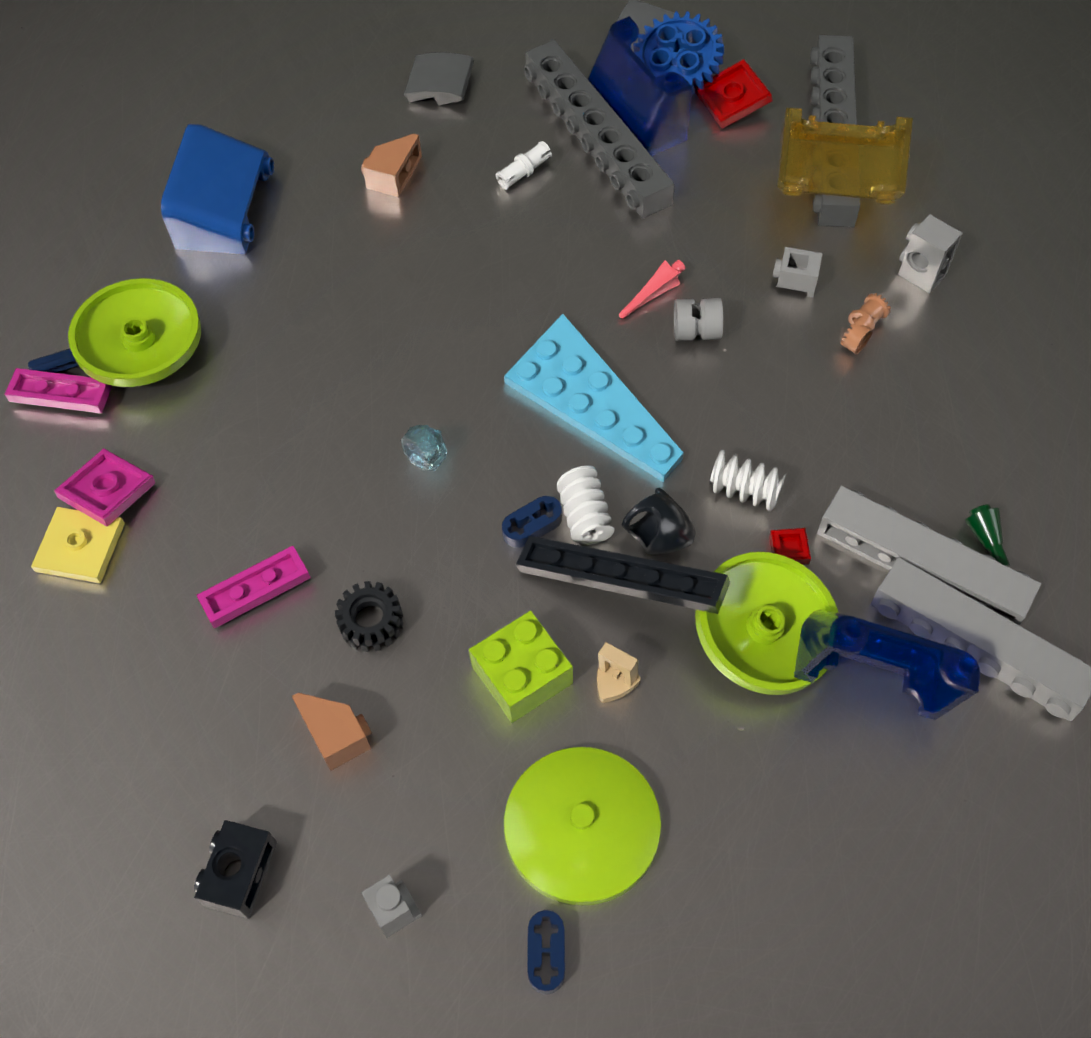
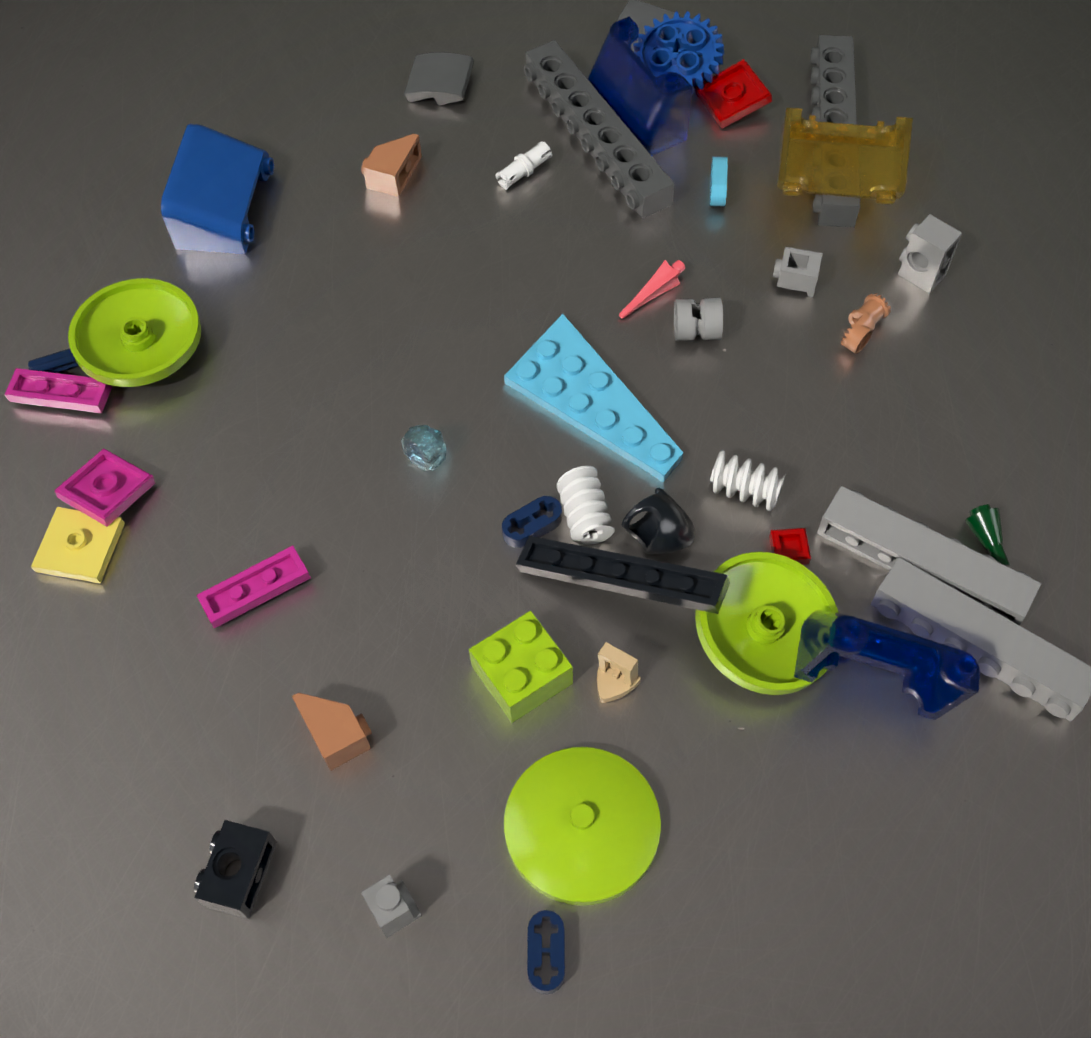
(363, 598): black tyre -> none
(718, 181): none -> medium azure beam

